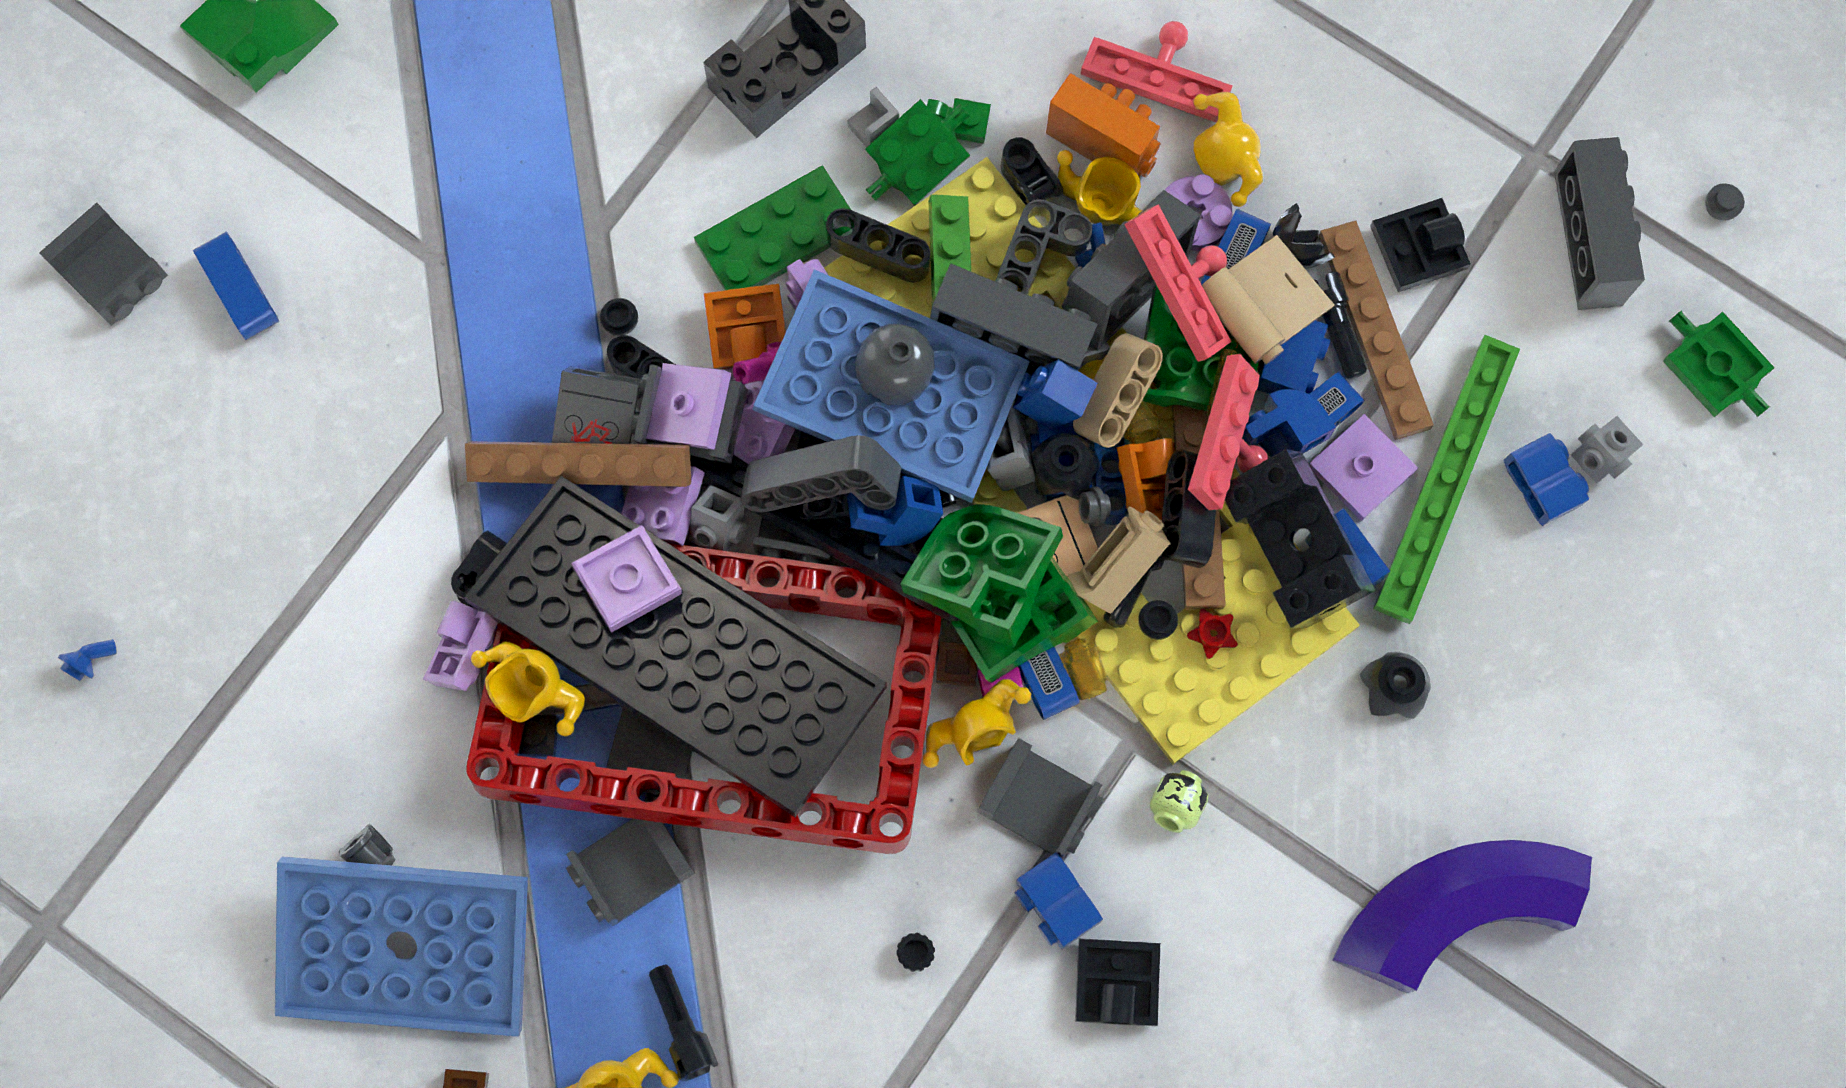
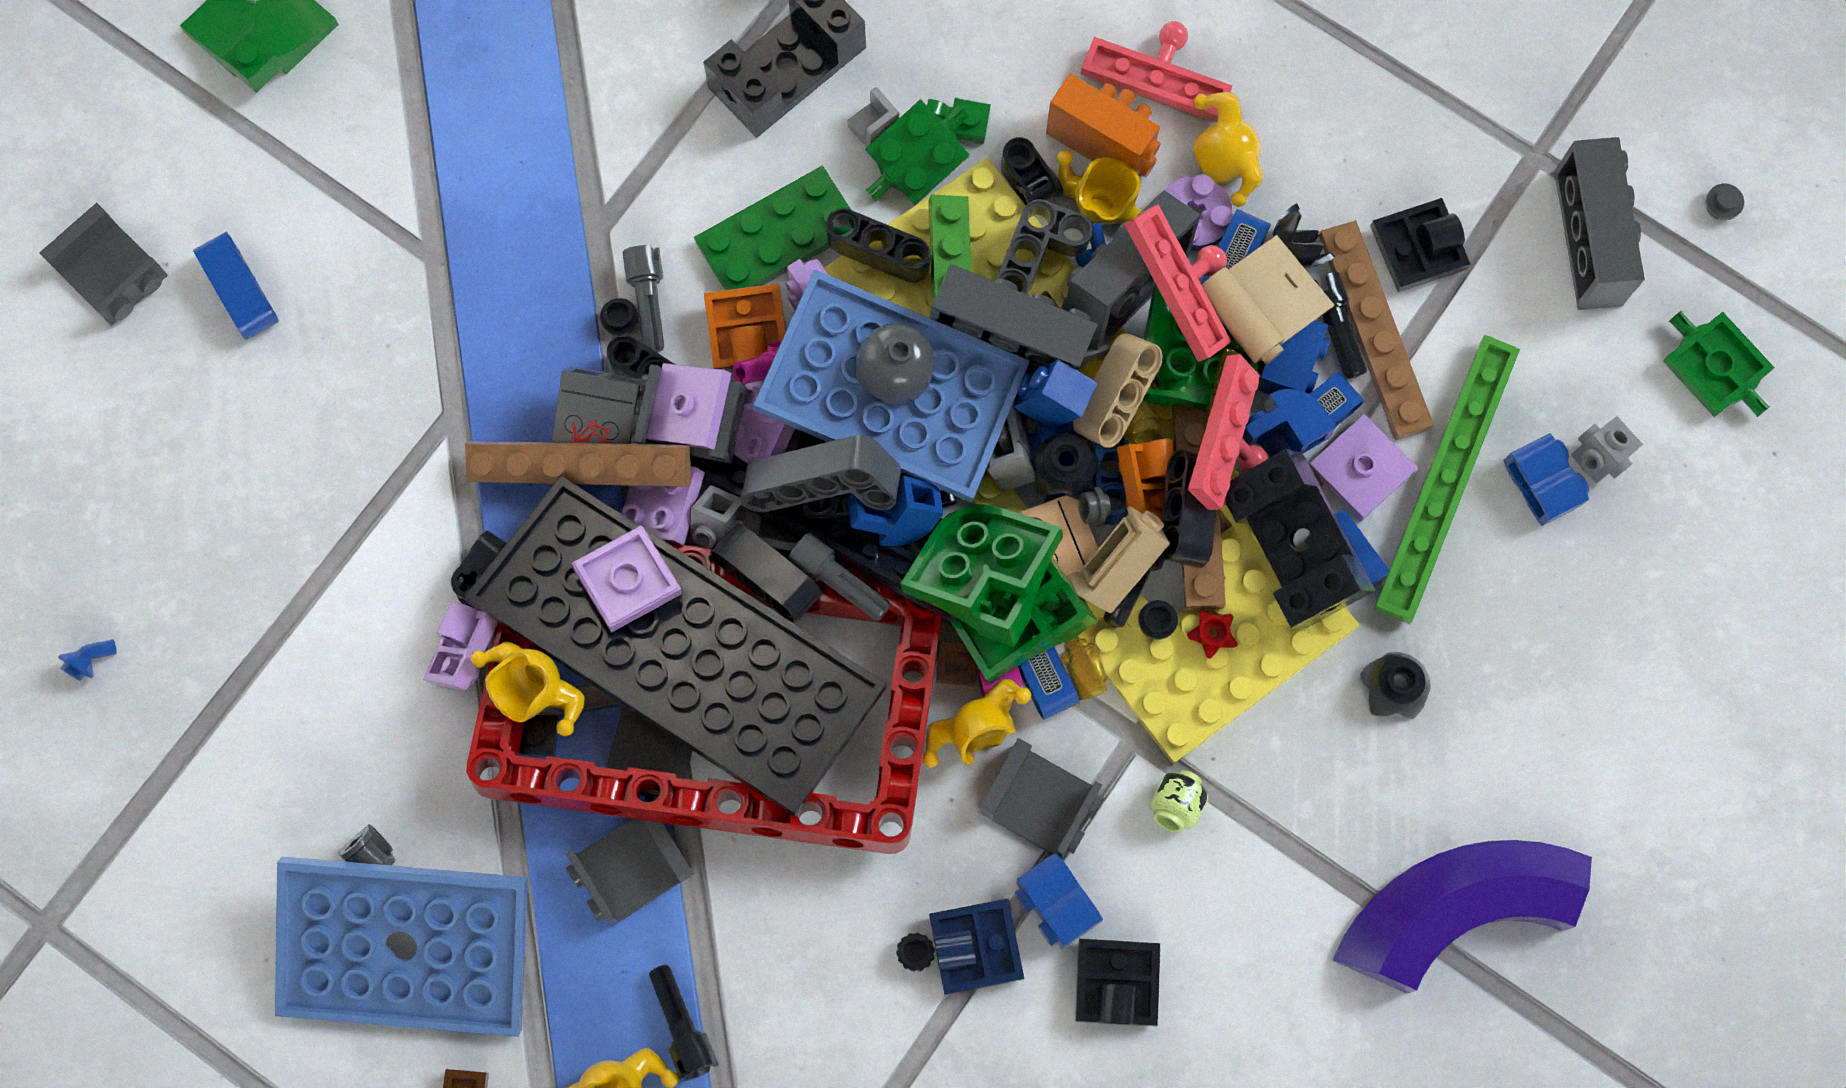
(644, 272): none -> dark grey piece
(766, 573): none -> black beam
(818, 563): none -> dark grey piece
(976, 946): none -> dark blue plate

